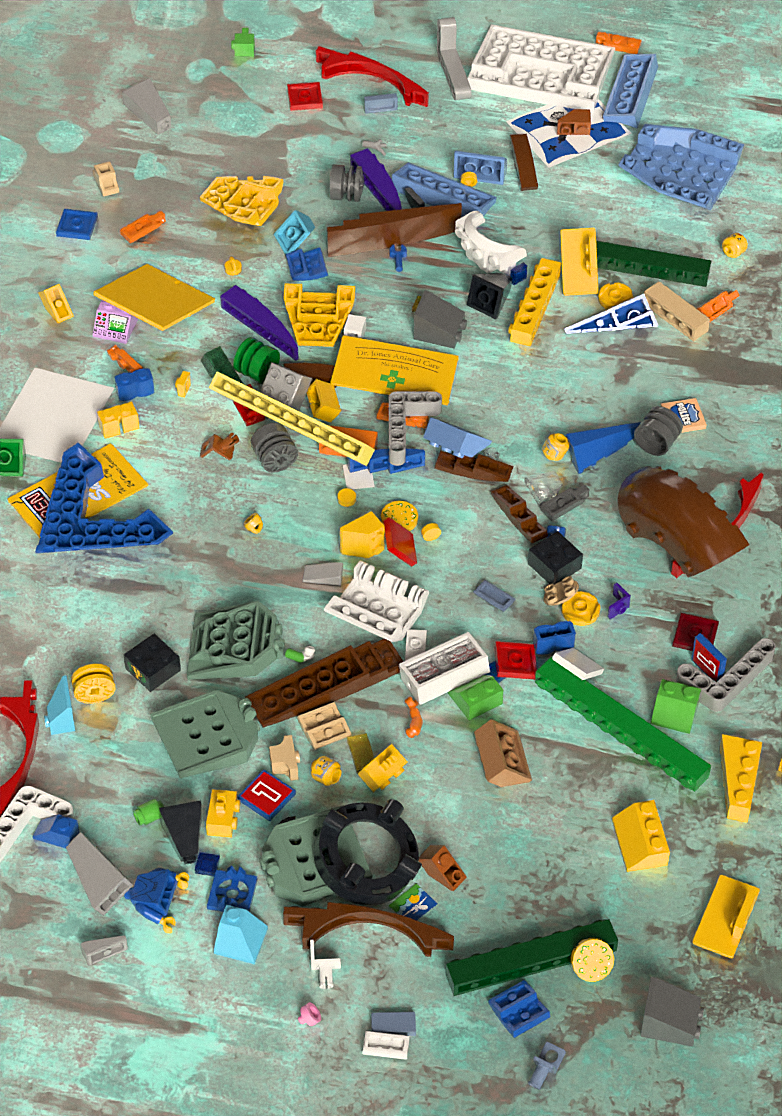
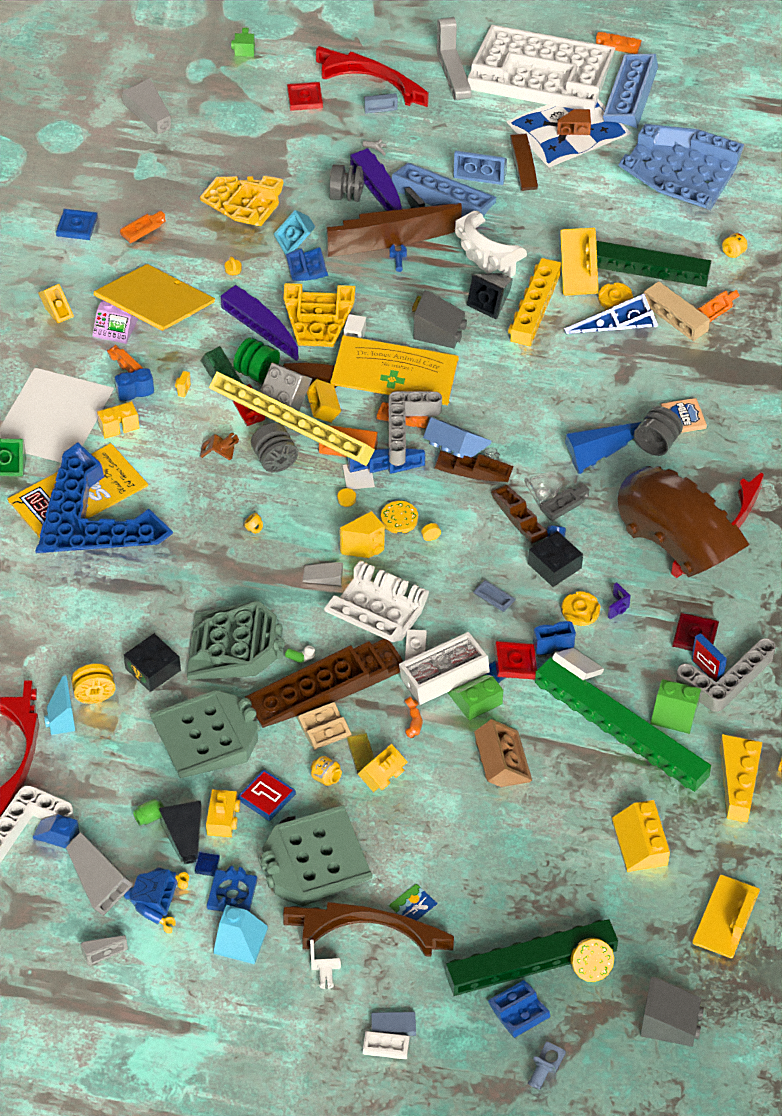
(106, 178): tan brick -> none
(285, 758): tan brick -> none
(309, 1014): bright pink tile -> none
(350, 880): black piece -> none
(400, 541): red tile -> none
(442, 866): dark orange slope -> none
(469, 179): yellow tile -> none
(518, 273): clear blue tile -> none
(555, 446): yellow head -> none
(561, 591): tan dish -> none

